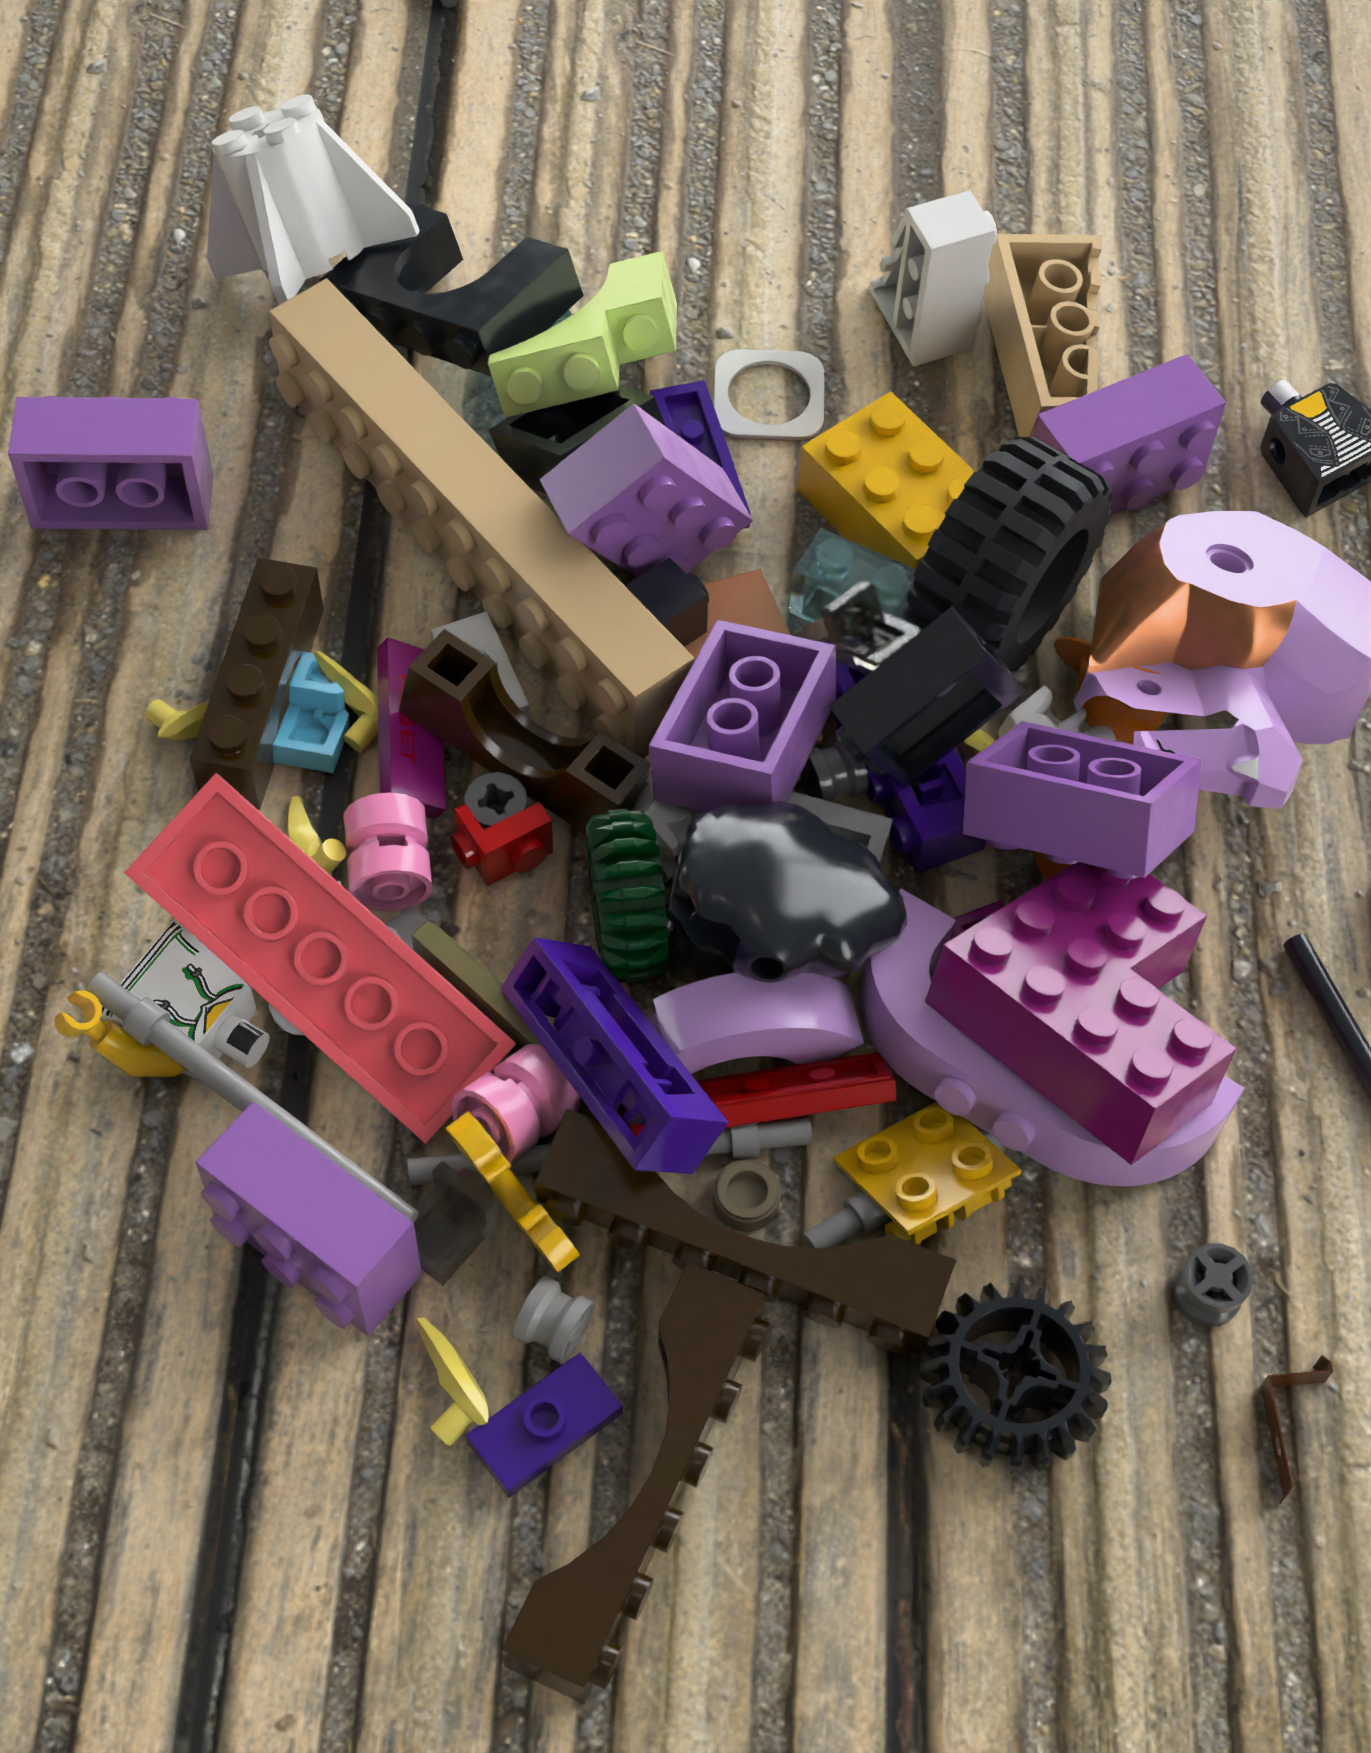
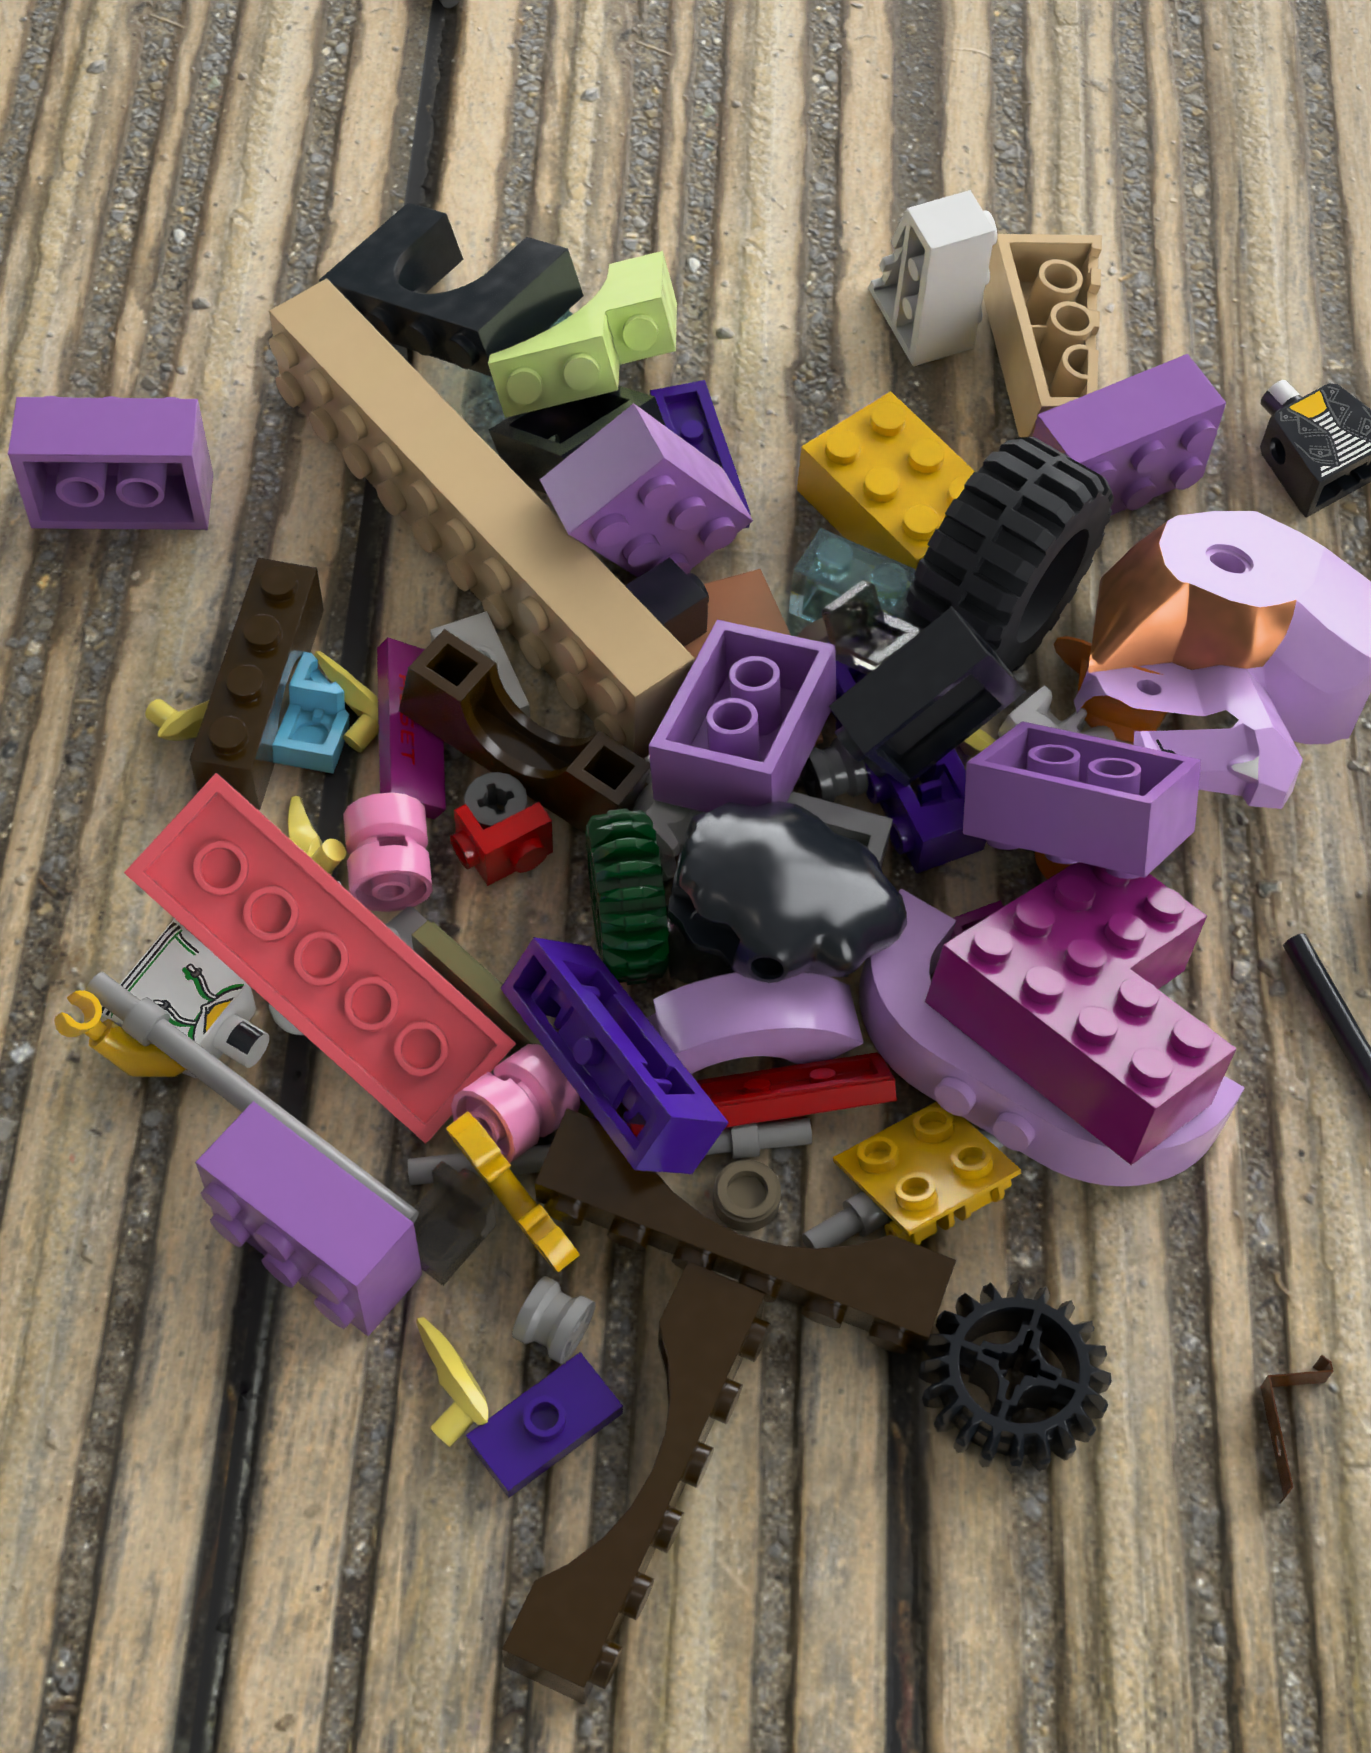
(294, 198): white brick -> none
(802, 363): white piece -> none
(1214, 1269): dark grey wheel -> none

